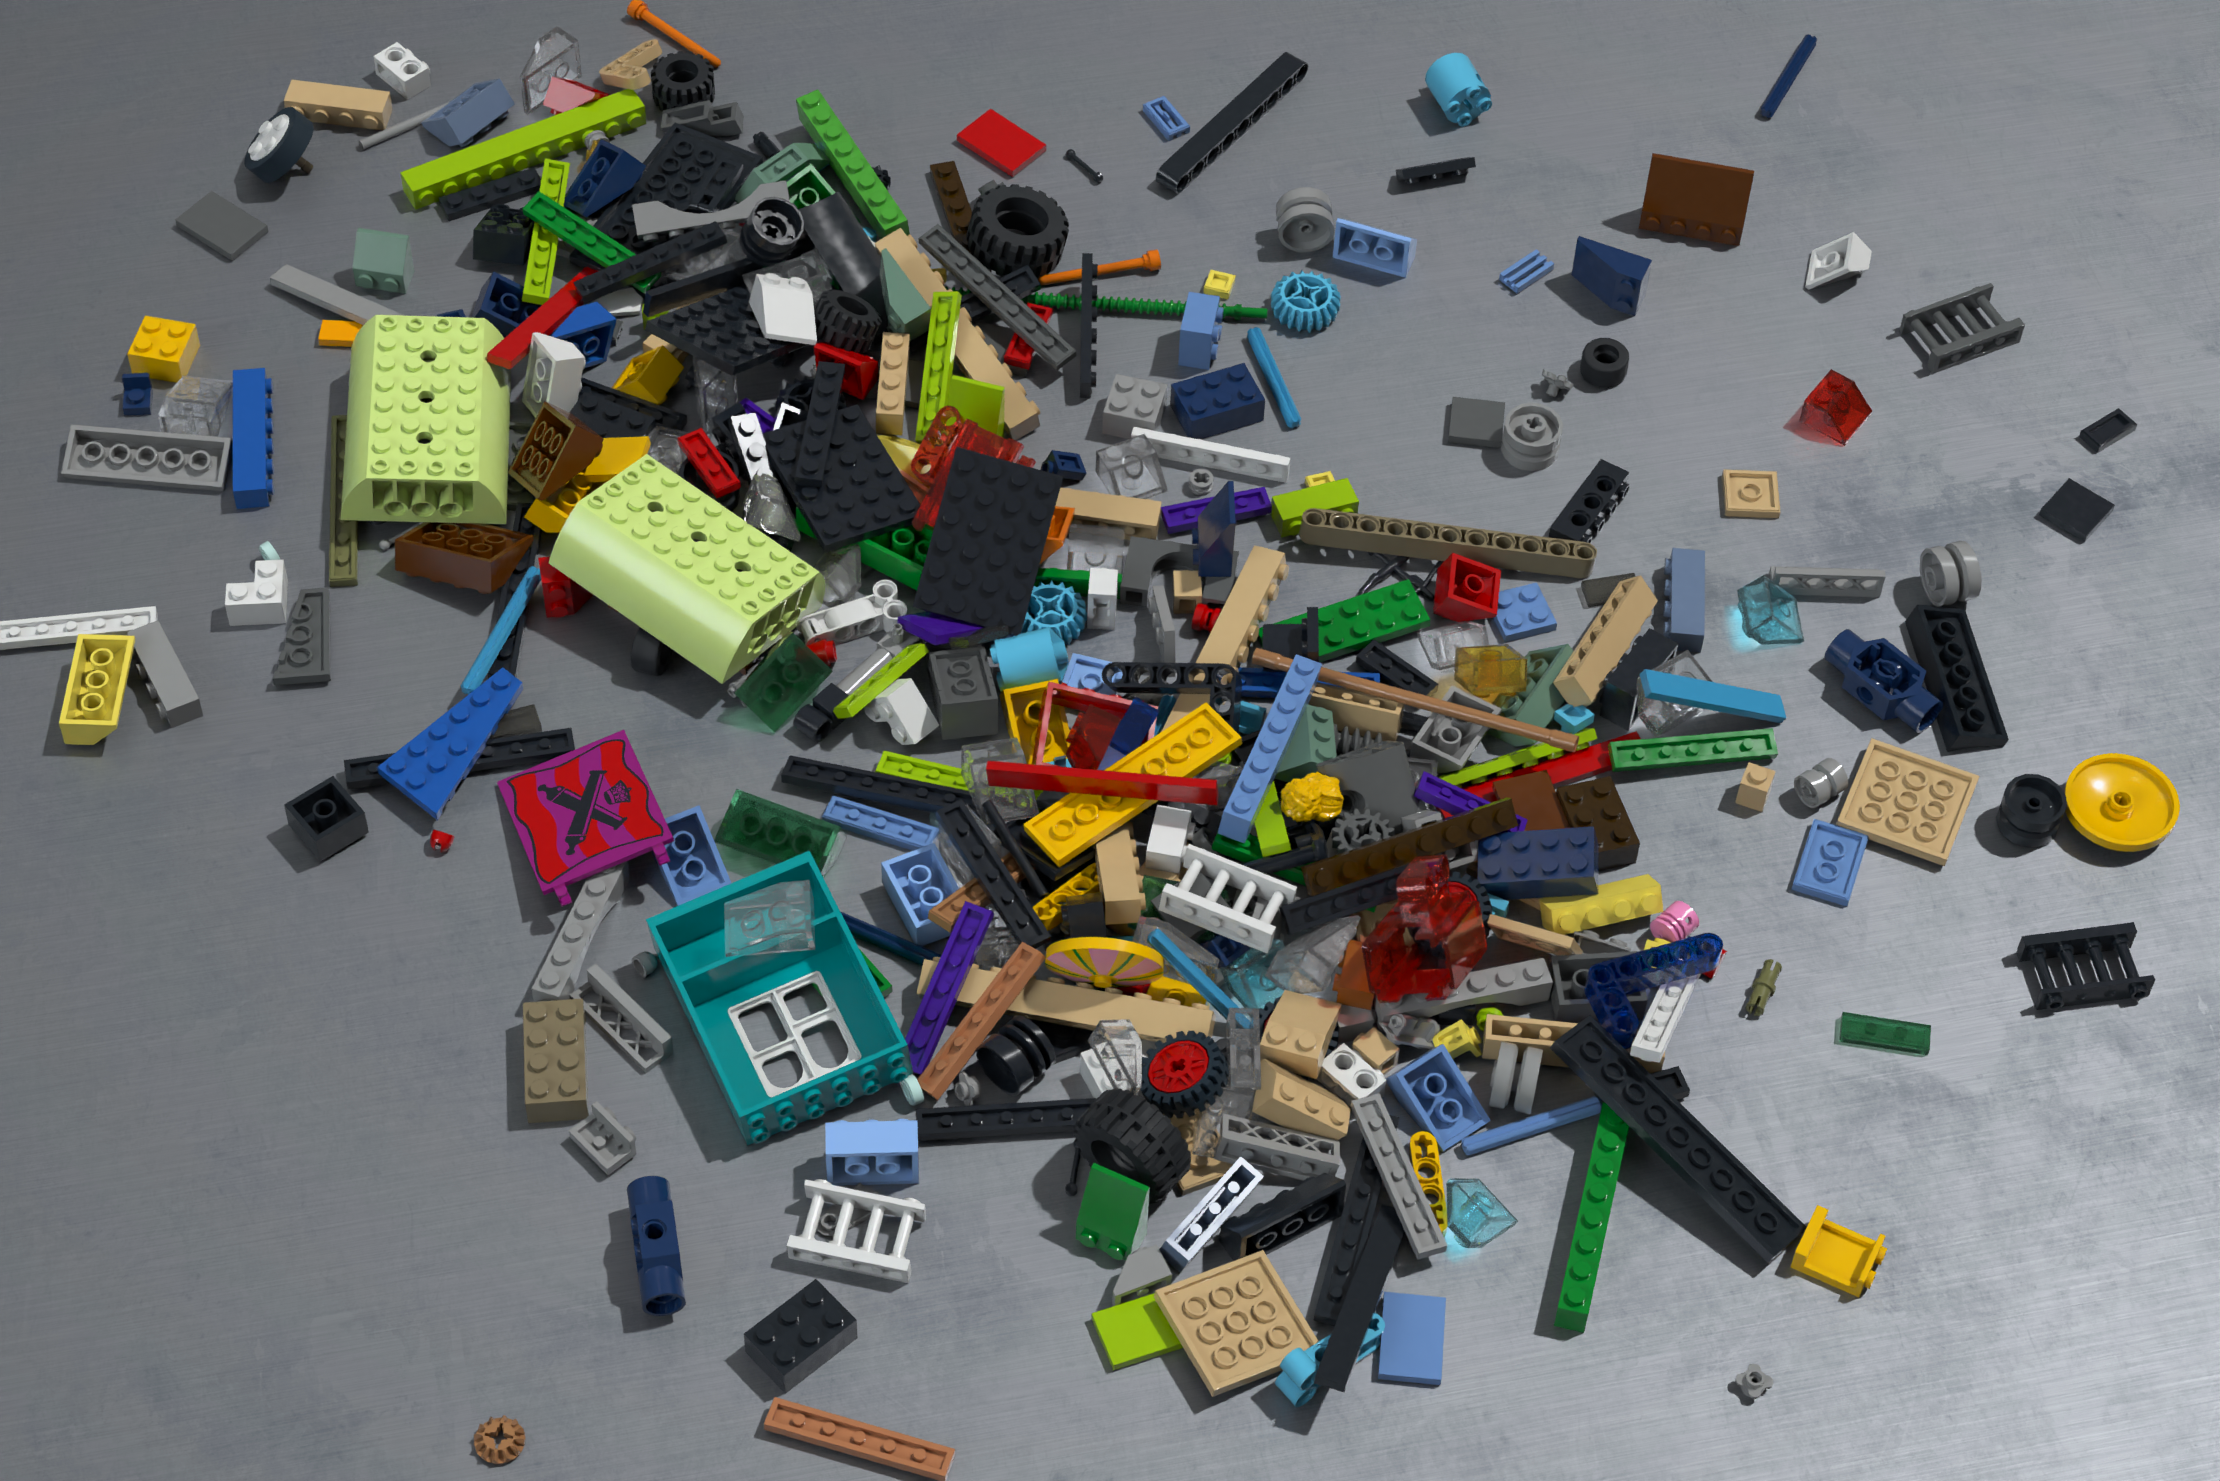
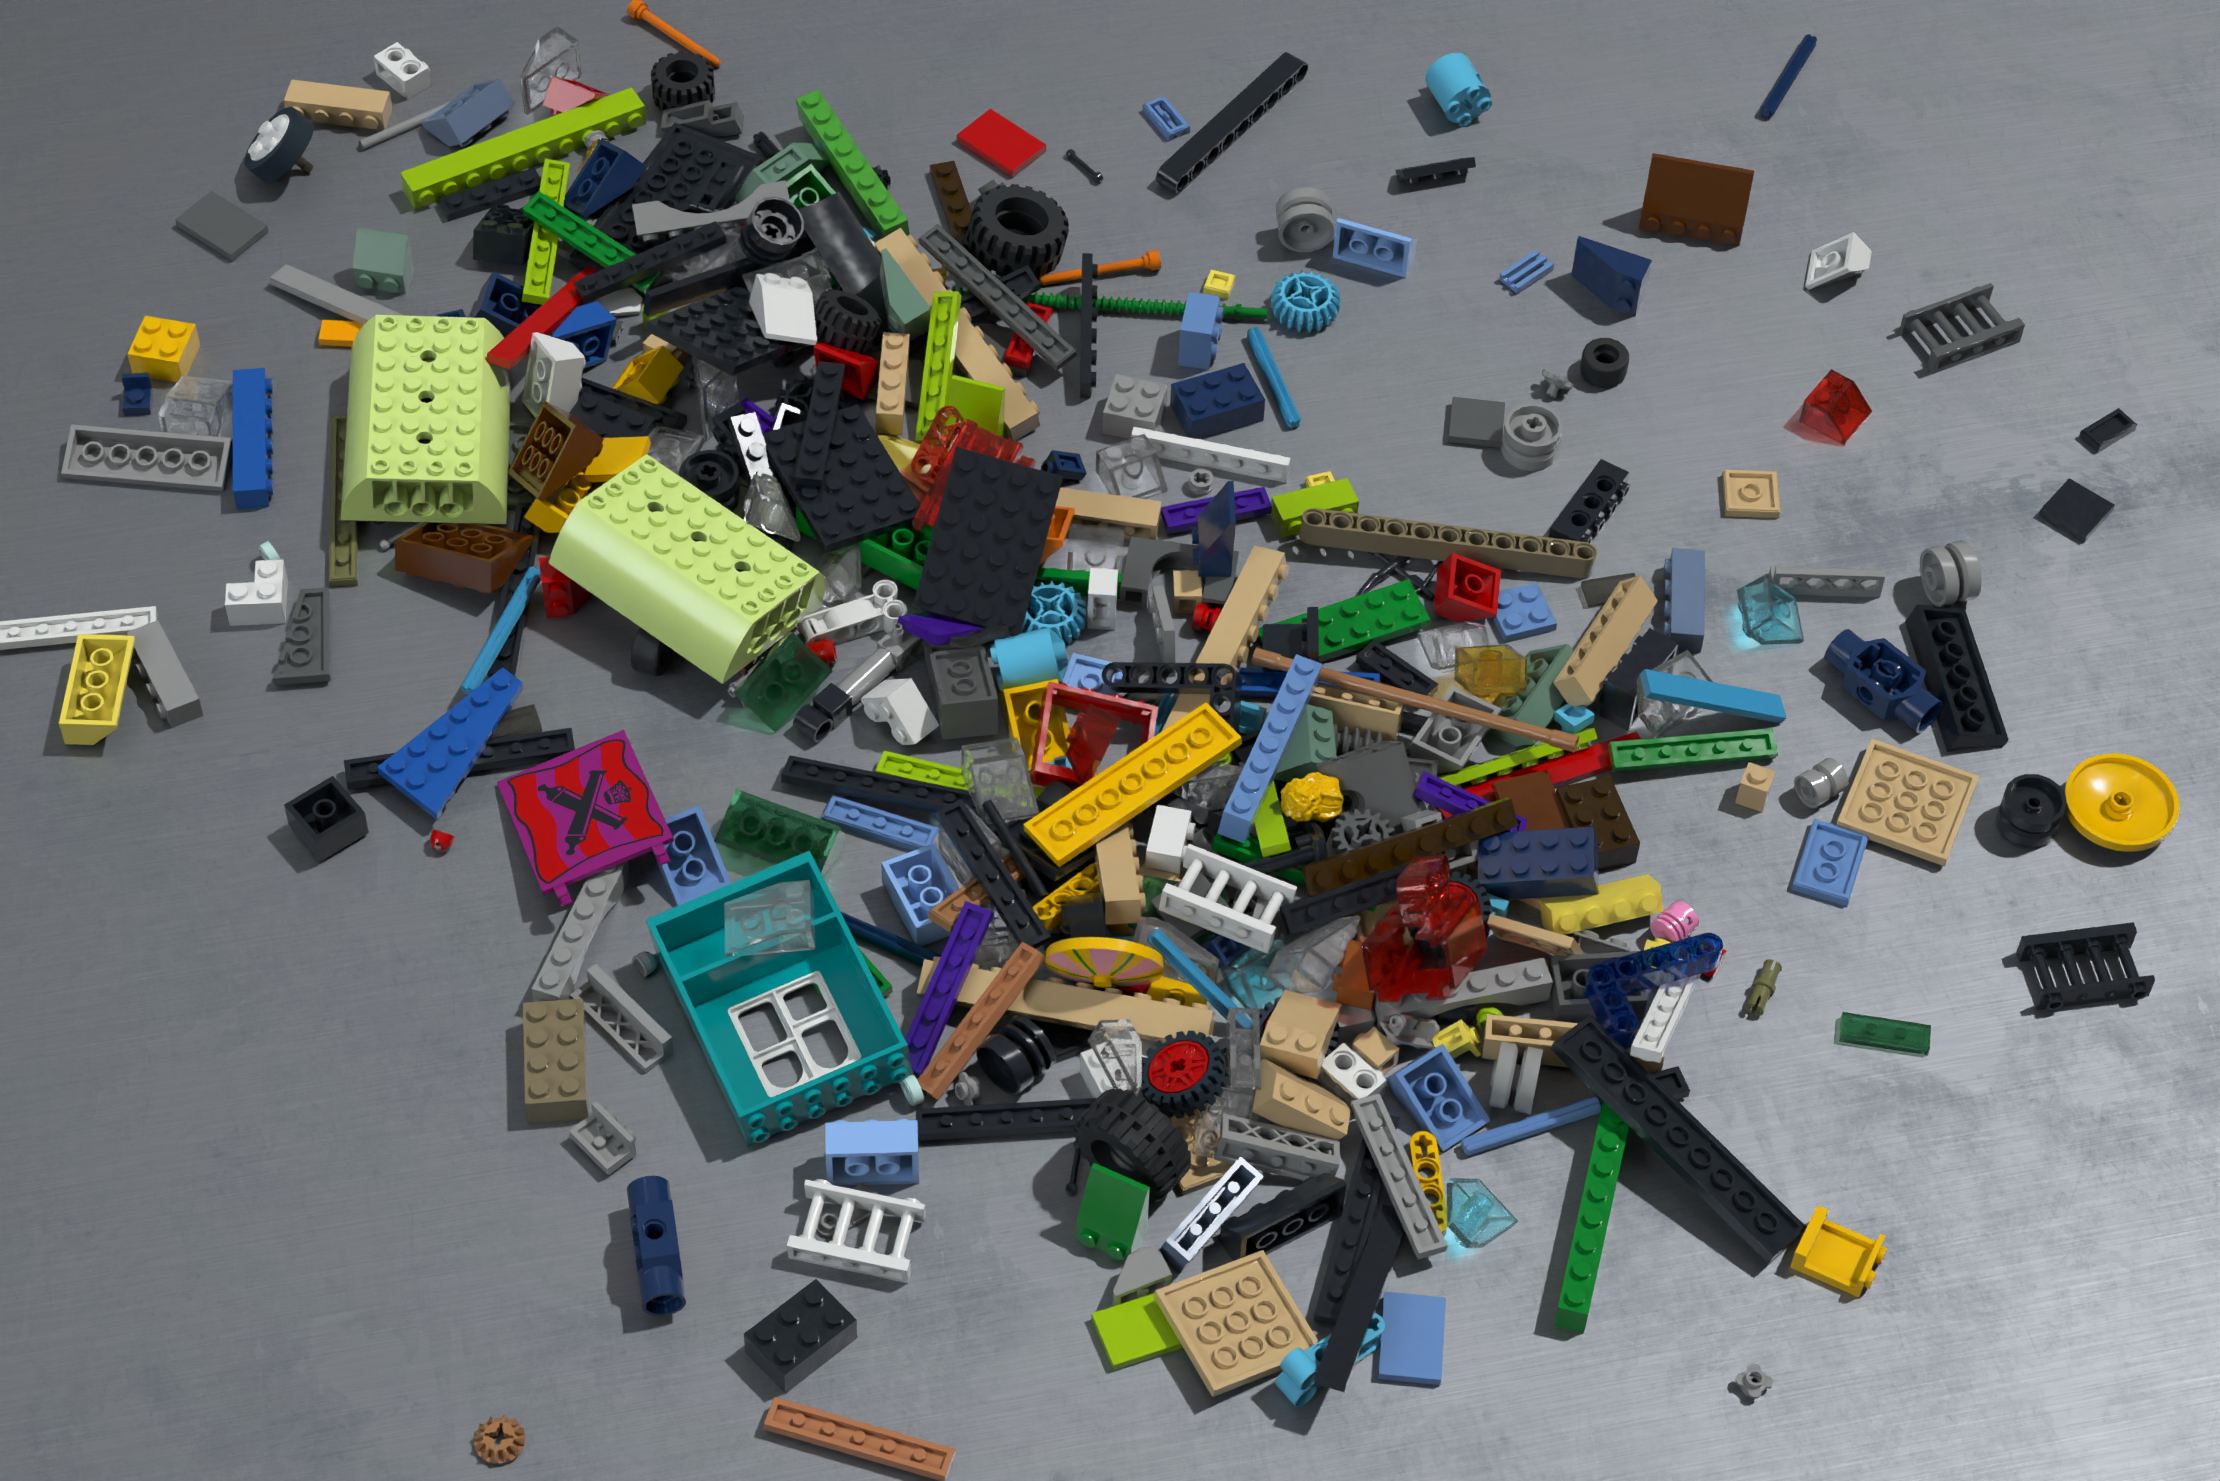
(628, 69): tan beam -> none
(709, 463): red tile -> none
(880, 680): lime tile -> none
(1102, 782): red tile -> none
(1133, 727): clear blue tile -> none

